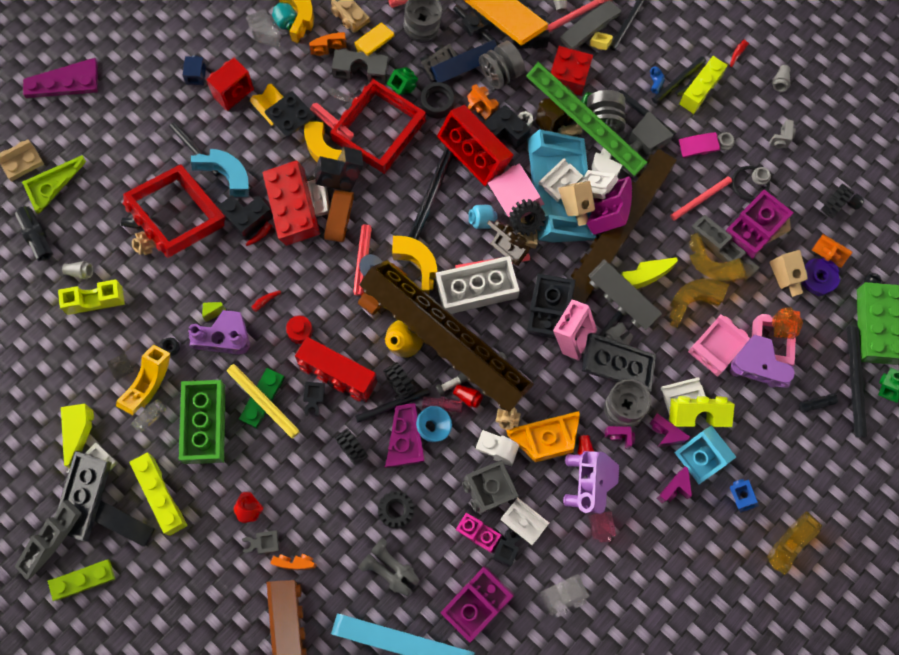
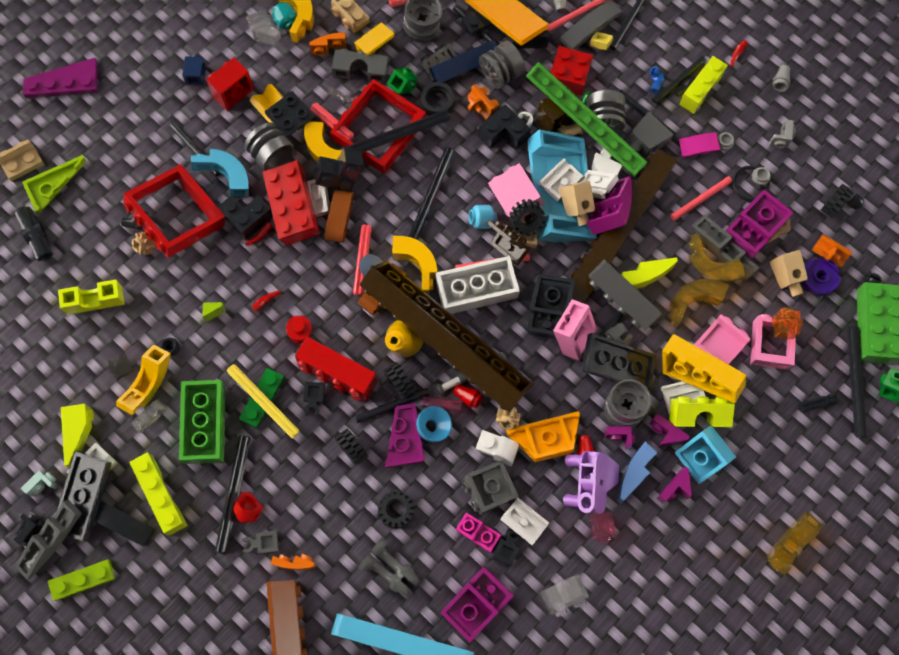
(26, 531): none -> black bracket
(37, 482): none -> light aqua bracket
(79, 269): light grey cone -> none
(228, 328): medium lavender piece -> none
(232, 494): none -> black axle
(268, 146): none -> flat silver wheel
(402, 131): none -> black axle
(474, 145): red brick -> none
(635, 471): none -> medium blue slope
(701, 369): none -> yellow wedge
(742, 486): blue brick -> none
(760, 353): medium lavender piece -> none

